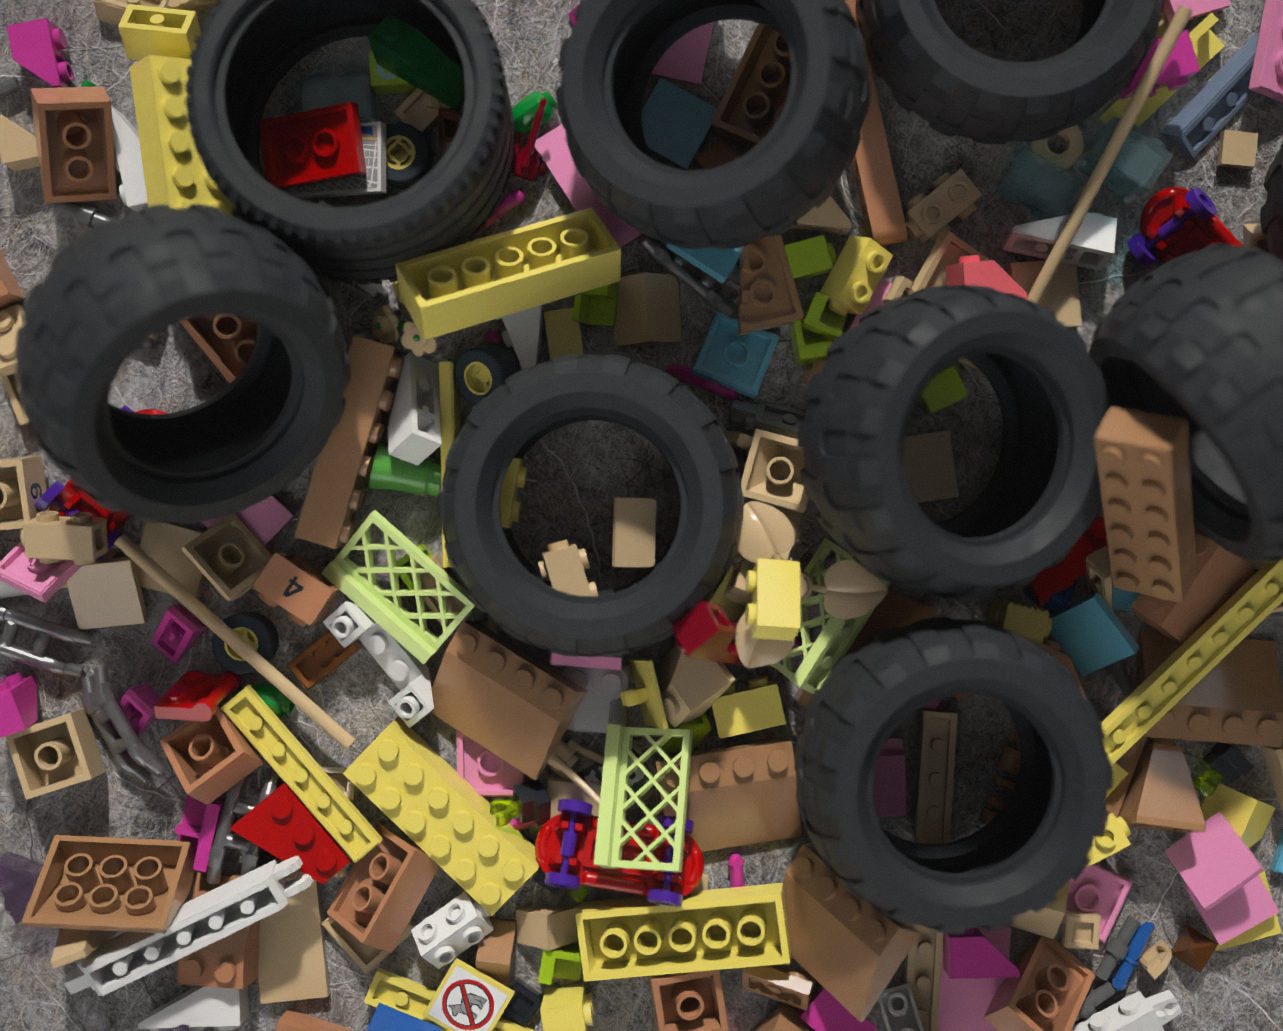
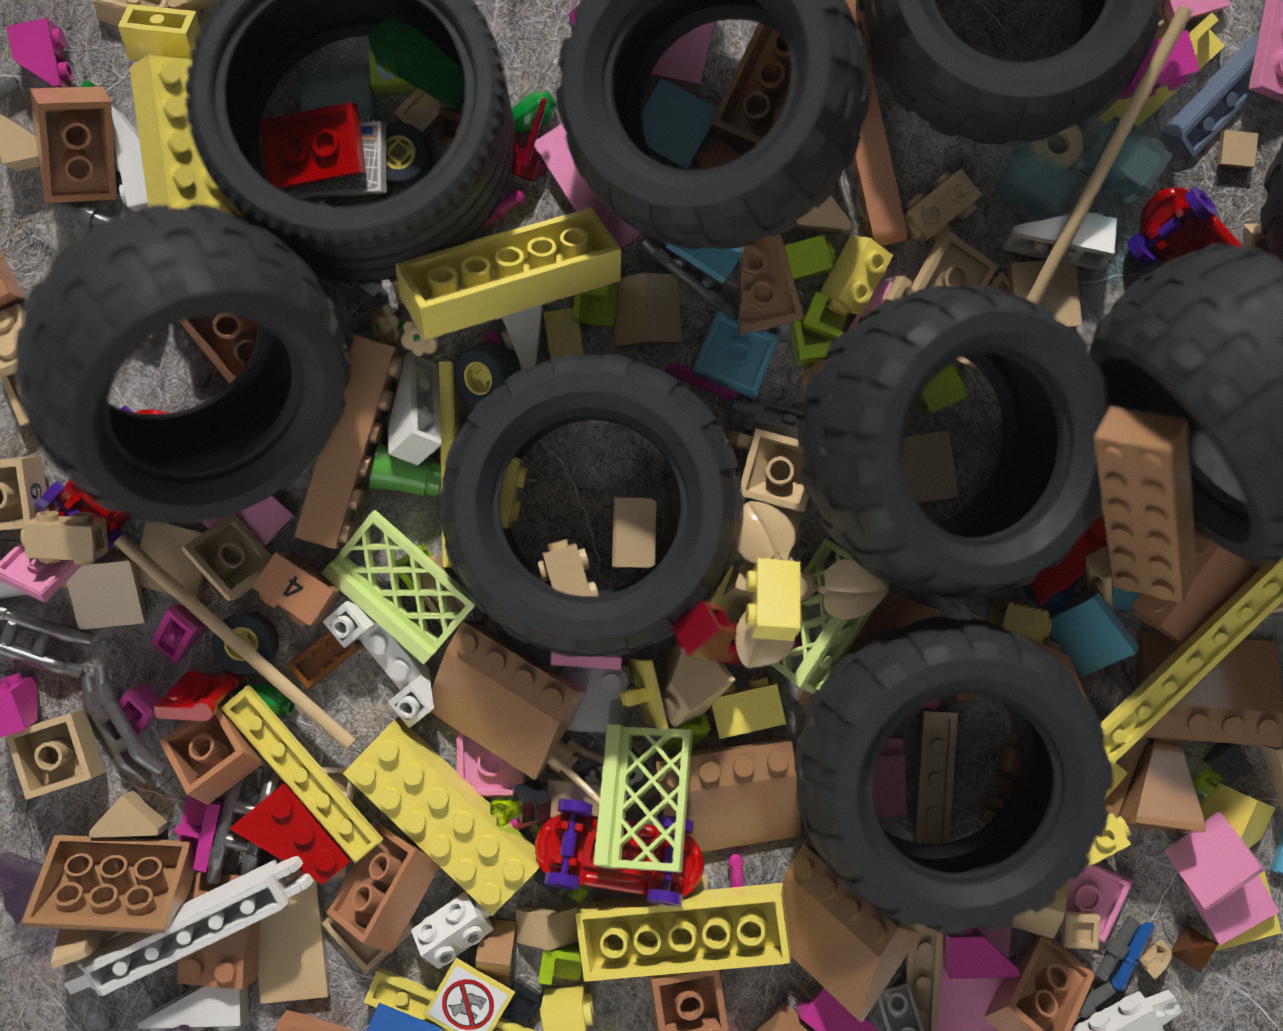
(129, 817): none -> tan slope
(780, 984): medium nougat bracket -> none
(983, 273): coral slope -> none

